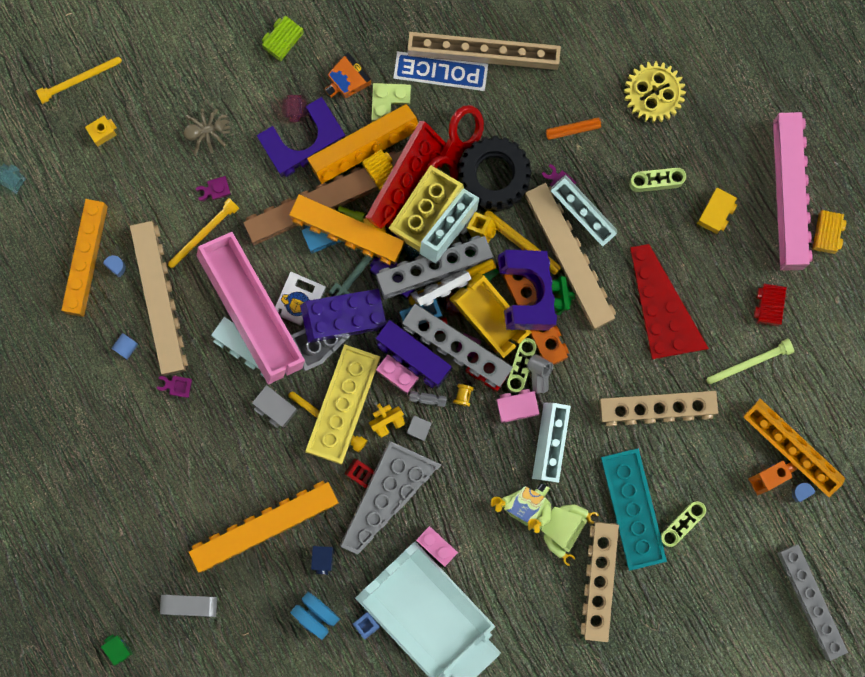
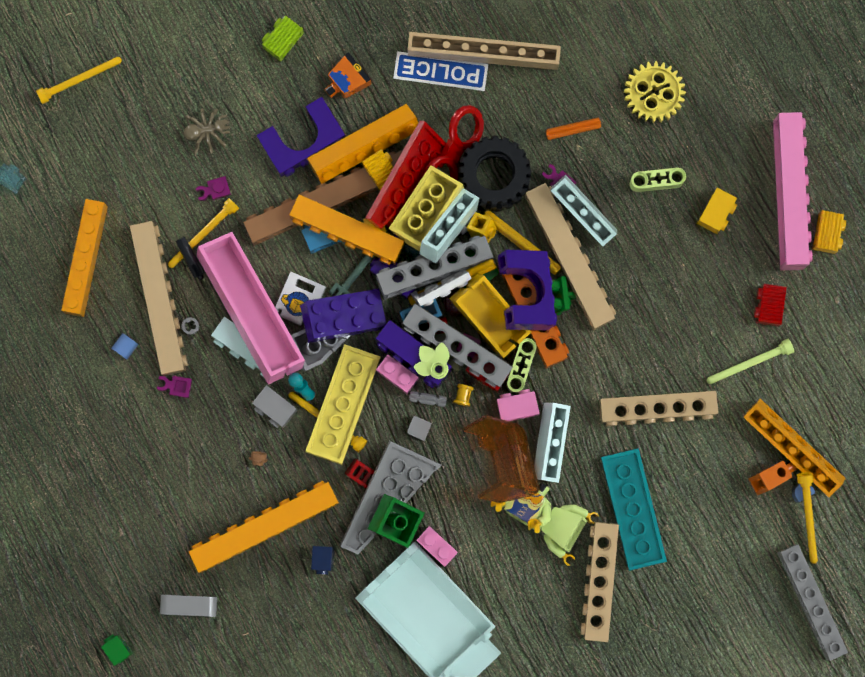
(101, 130): yellow brick -> none
(115, 264): medium blue brick -> none
(188, 320): none -> light grey bush
(190, 258): none -> black piece
(258, 458): none -> medium nougat plate
(294, 107): clear pink head -> none
(301, 386): none -> teal pin
(313, 617): dark azure wheel -> none
(356, 215): lime pin -> none
(366, 625): medium blue brick -> none
(380, 422): yellow hips -> none
(388, 94): yellowish green plate -> none
(396, 520): none -> green brick
(431, 359): none -> yellowish green plate
(510, 458): none -> clear orange windscreen
(540, 370): light grey piece -> none
(665, 318): red wing -> none
(689, 524): yellowish green beam -> none
(805, 480): none -> yellow piece

